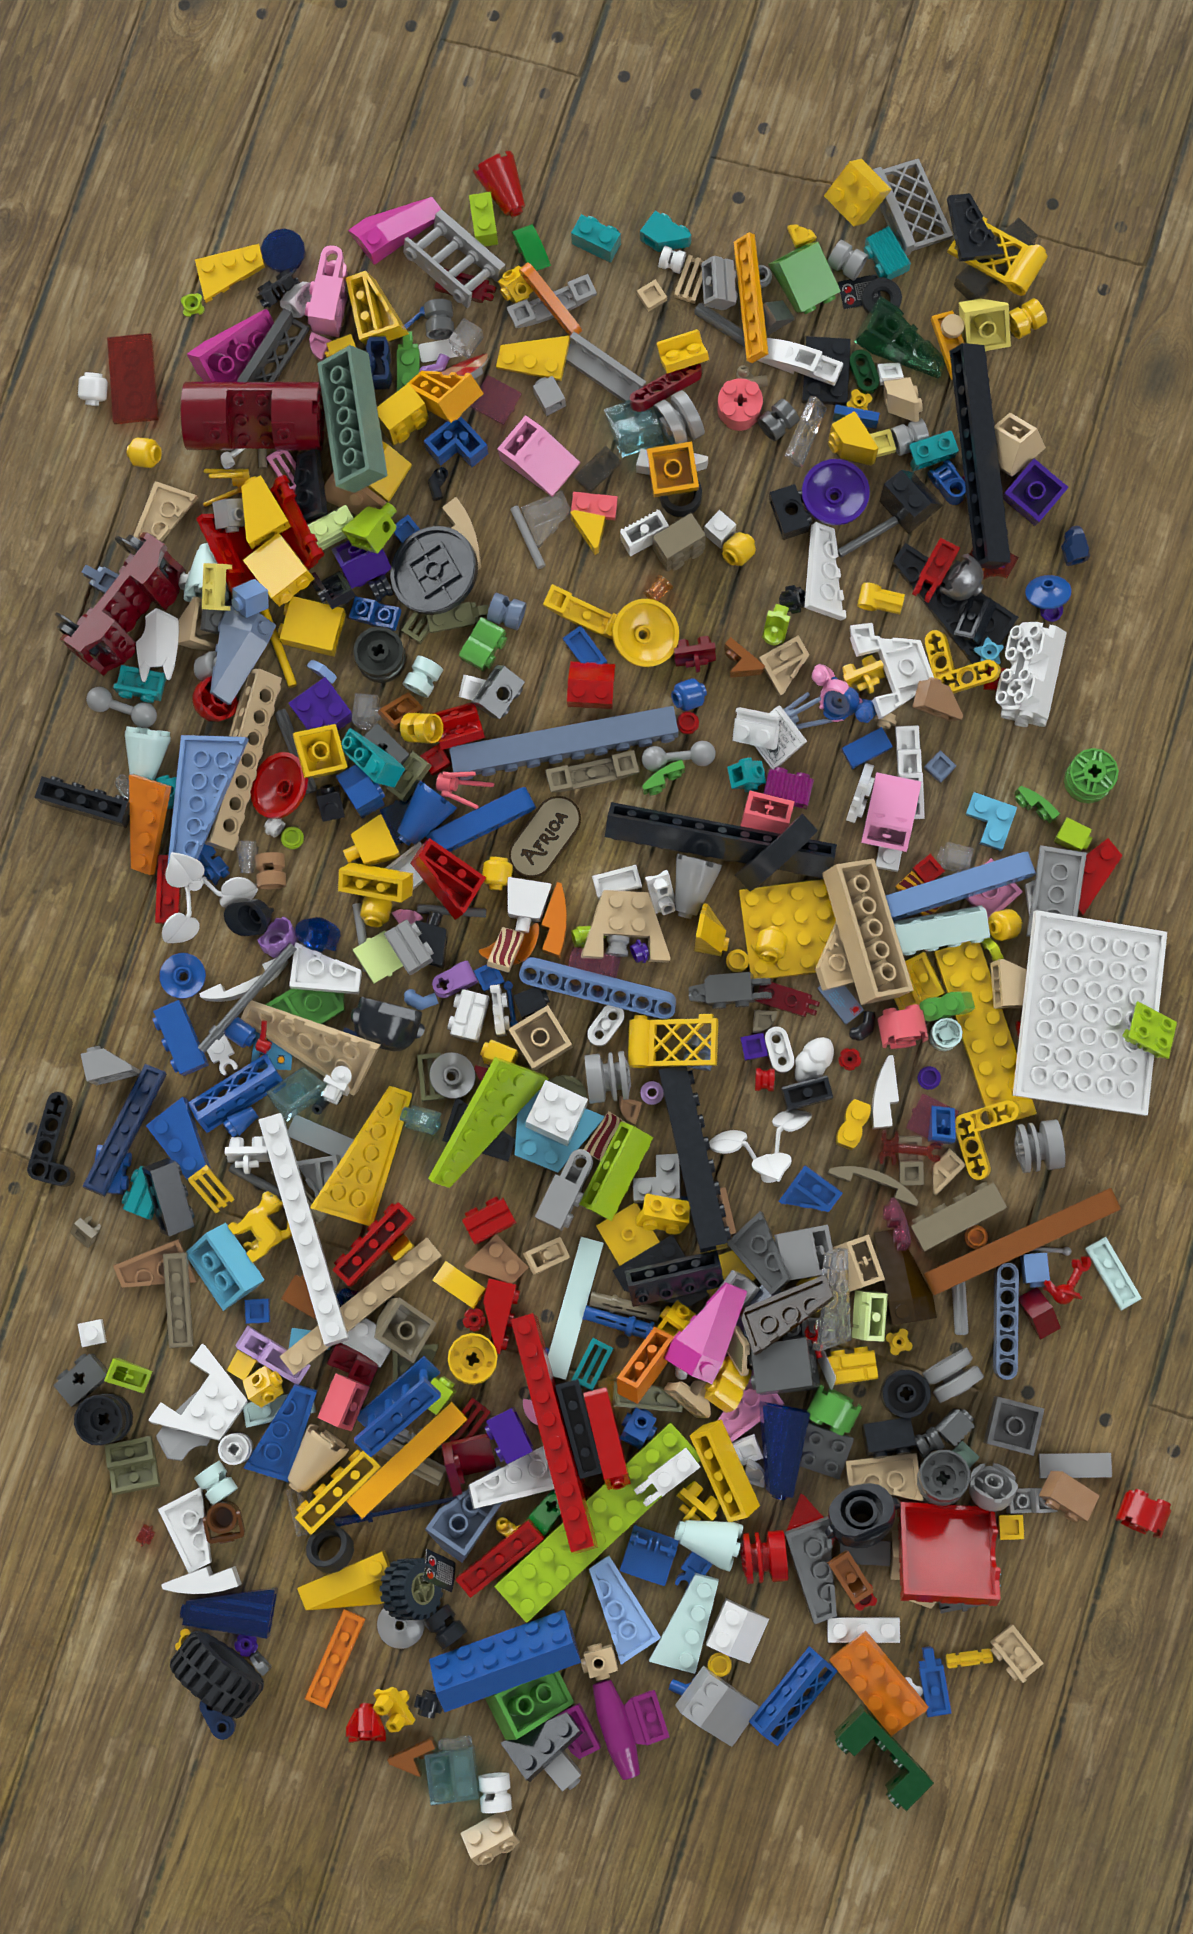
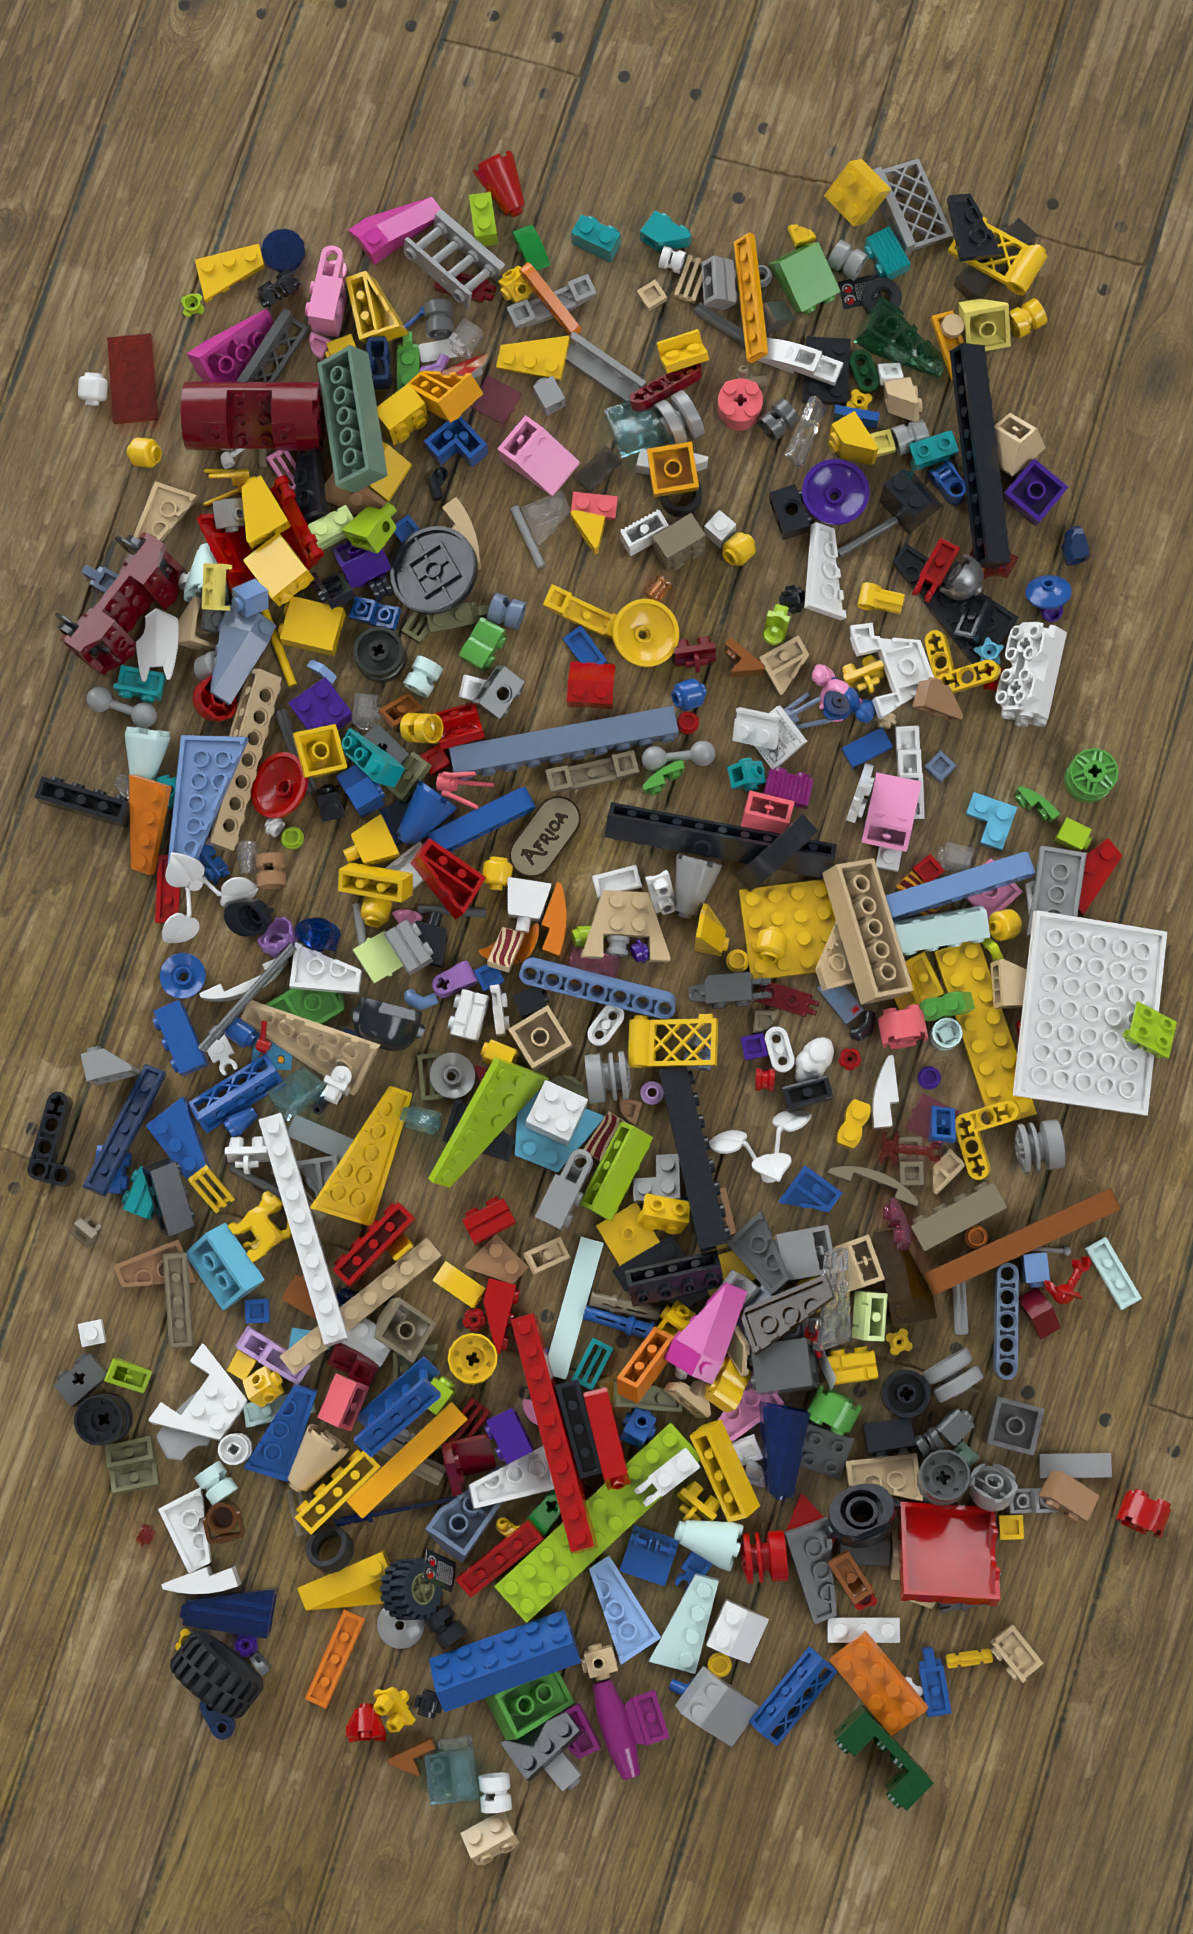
(296, 299): white rock -> none
(508, 986): blue hinge -> none

